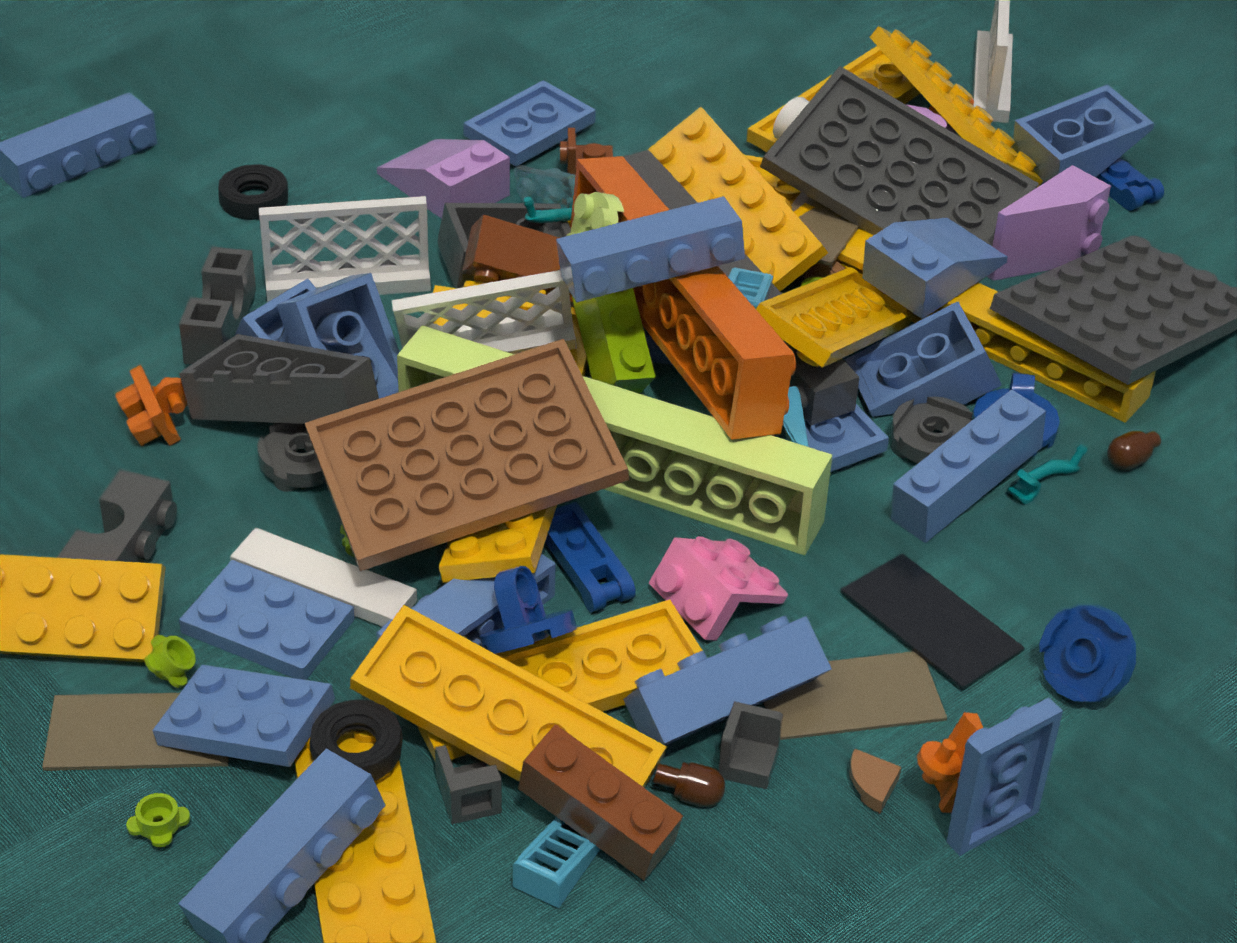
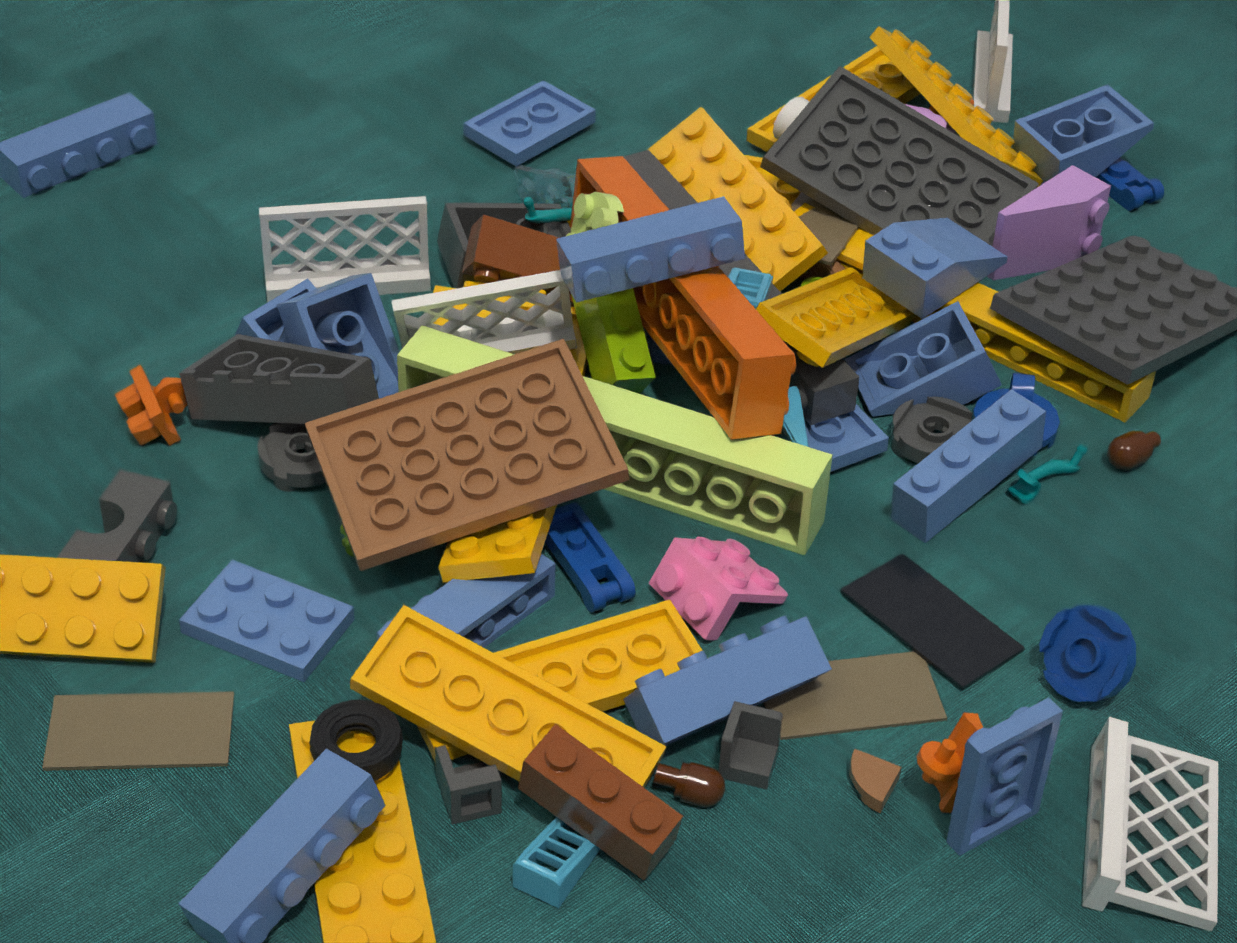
(157, 819): lime plate -> none
(171, 659): lime plate -> none
(225, 300): dark grey arch -> none
(244, 715): medium blue plate -> none
(252, 177): black tyre -> none
(372, 595): white tile -> none
(451, 173): lavender slope -> none
(523, 613): blue tile -> none
(571, 152): dark orange bracket -> none
(1108, 828): none -> white fence

